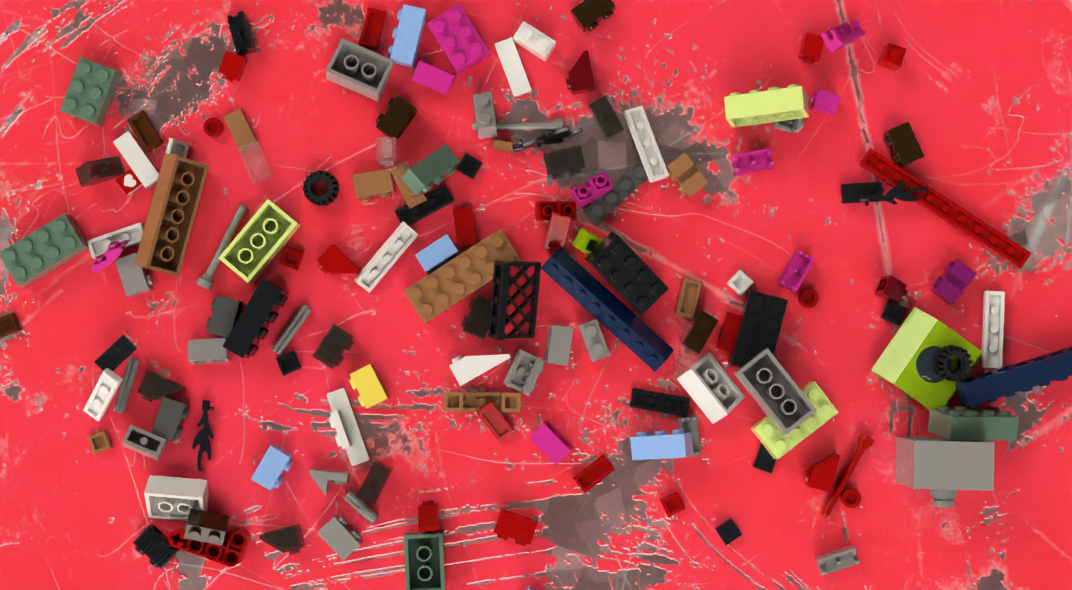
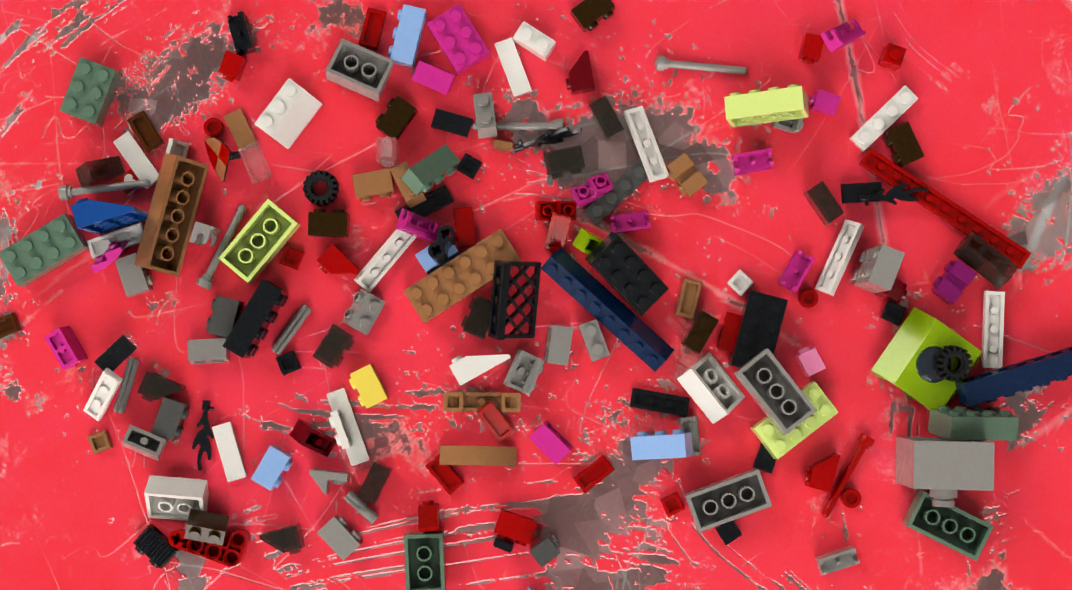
(66, 192): none -> light grey piece
(66, 347): none -> dark pink hinge
(105, 217): none -> blue slope
(202, 233): none -> light grey hinge
(220, 156): none -> shield
(229, 451): none -> white tile
(288, 113): none -> white slope
(312, 438): none -> dark red slope
(328, 224): none -> dark brown brick
(363, 311): none -> light grey bracket
(417, 225): none -> dark pink hinge
(442, 244): none -> black axle
(444, 475): none -> red tile
(451, 123): none -> black tile
(478, 455): none -> medium nougat slope
(503, 544): none -> black tile
(545, 549): none -> dark grey brick
(630, 222): none -> dark pink hinge
(664, 63): none -> light grey piece
(727, 499): none -> light grey brick
(809, 361): none -> bright pink brick
(823, 203): none -> clear smoke brick
(839, 257): none -> white plate
(878, 269): none -> light grey brick
(884, 118): none -> white plate
(948, 525): none -> sand green brick
(985, 260): none -> clear smoke brick

